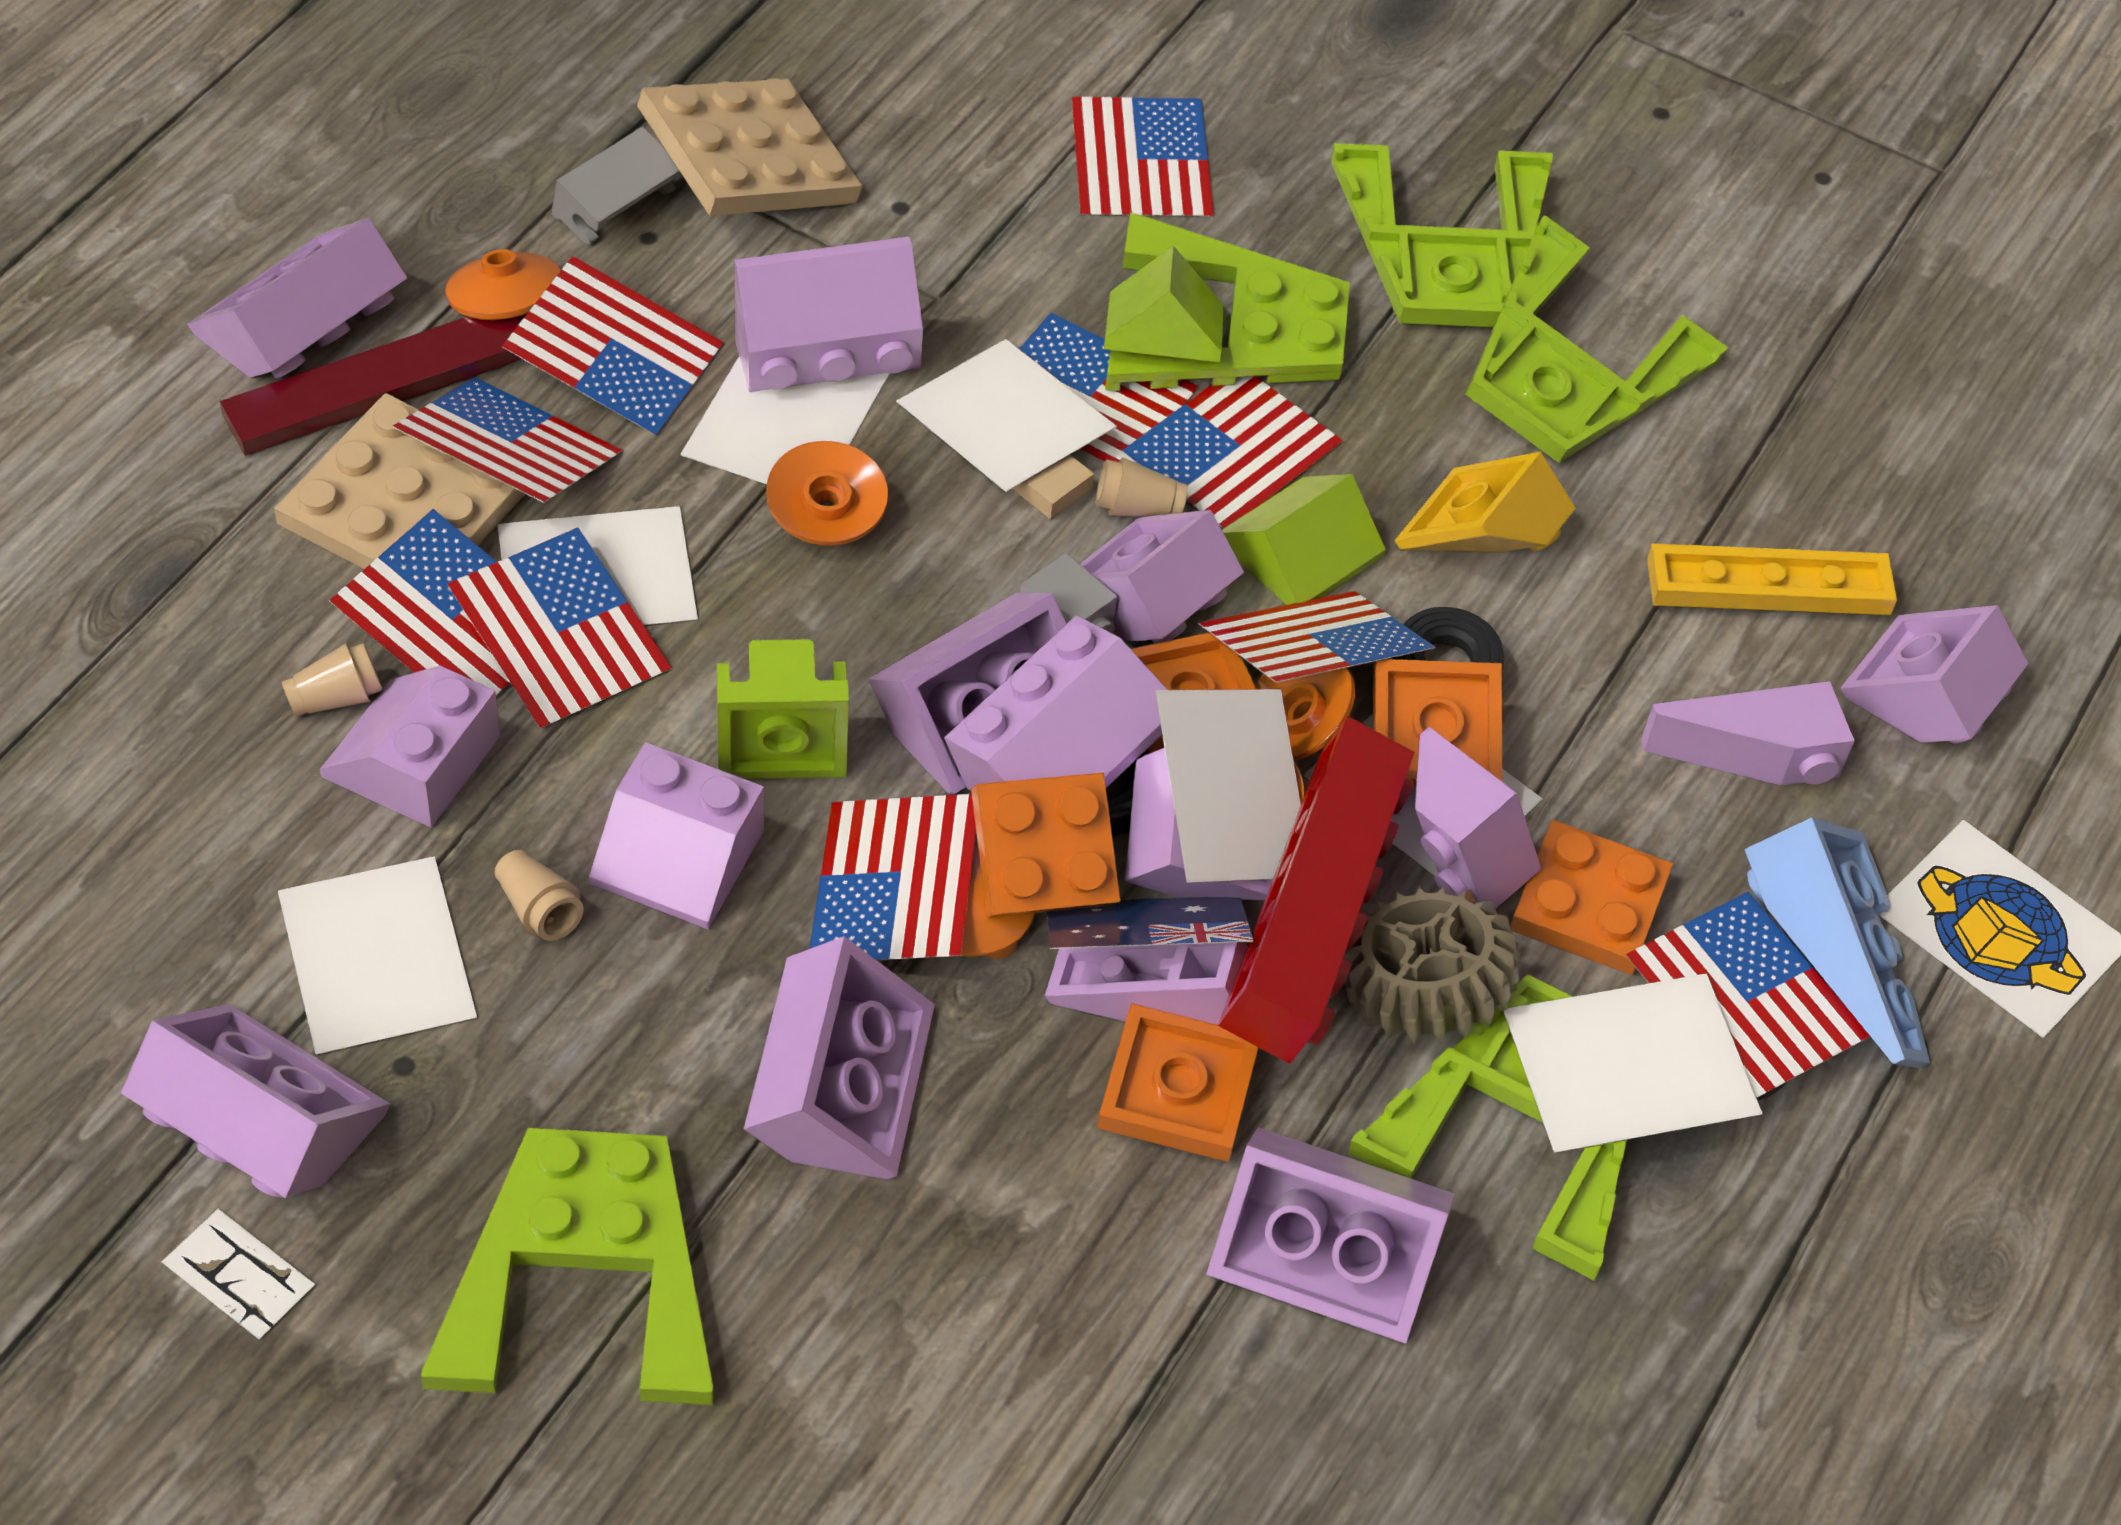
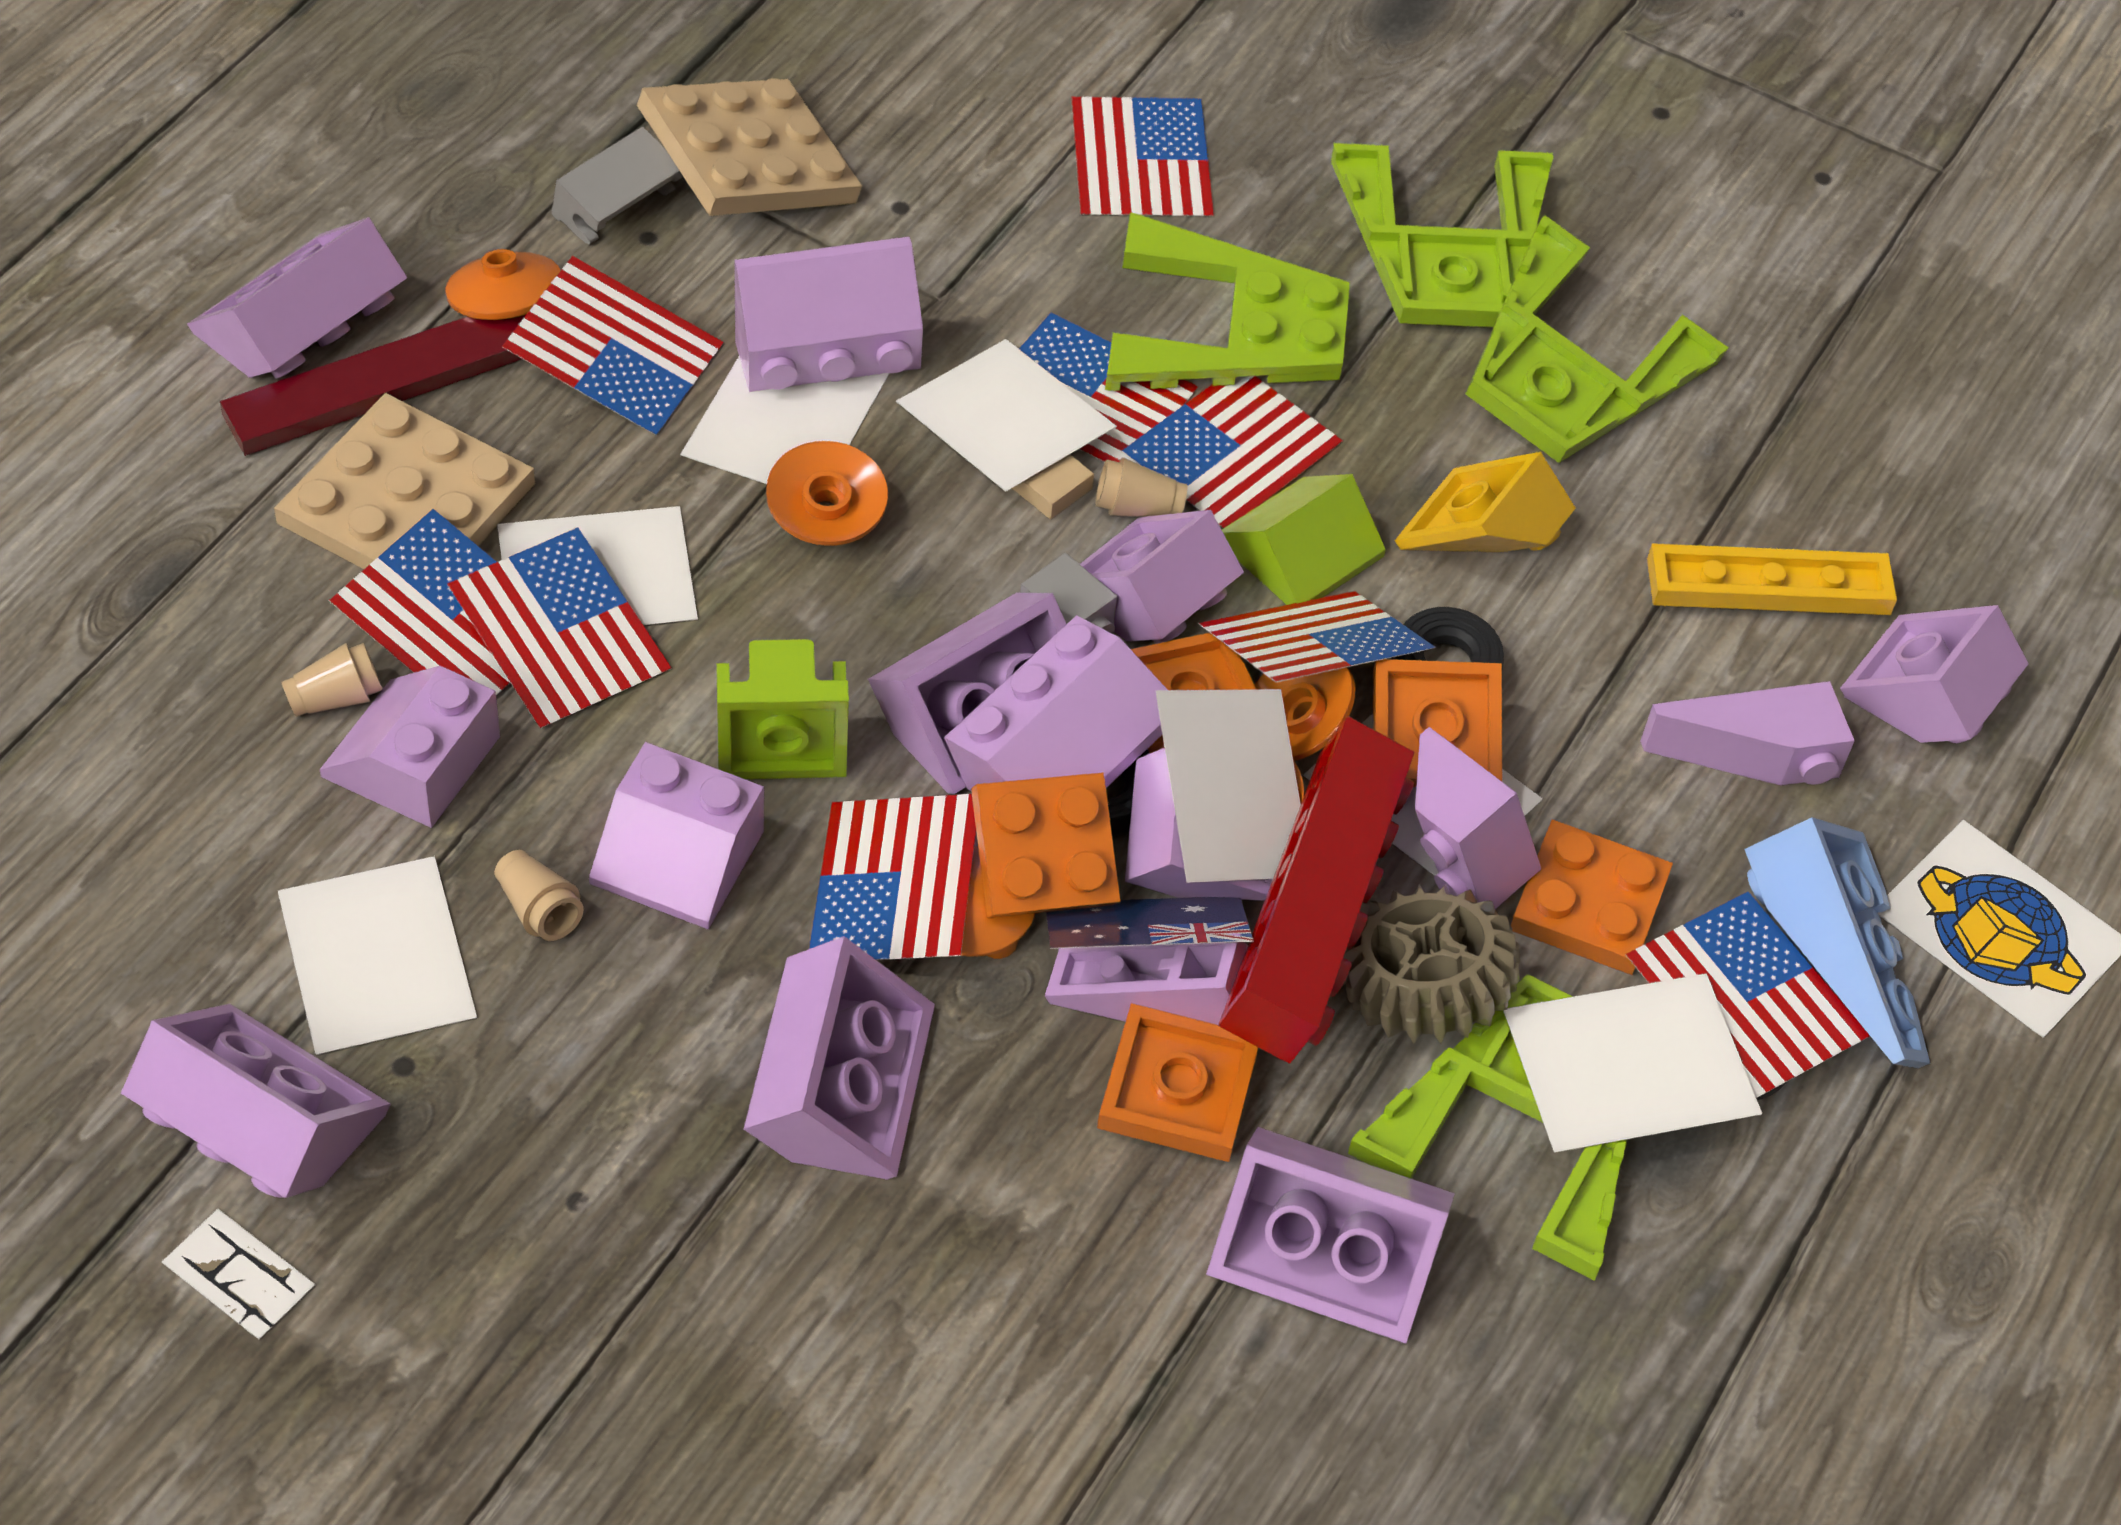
(508, 439): sticker -> none
(584, 1206): lime wing -> none
(1165, 312): lime slope -> none

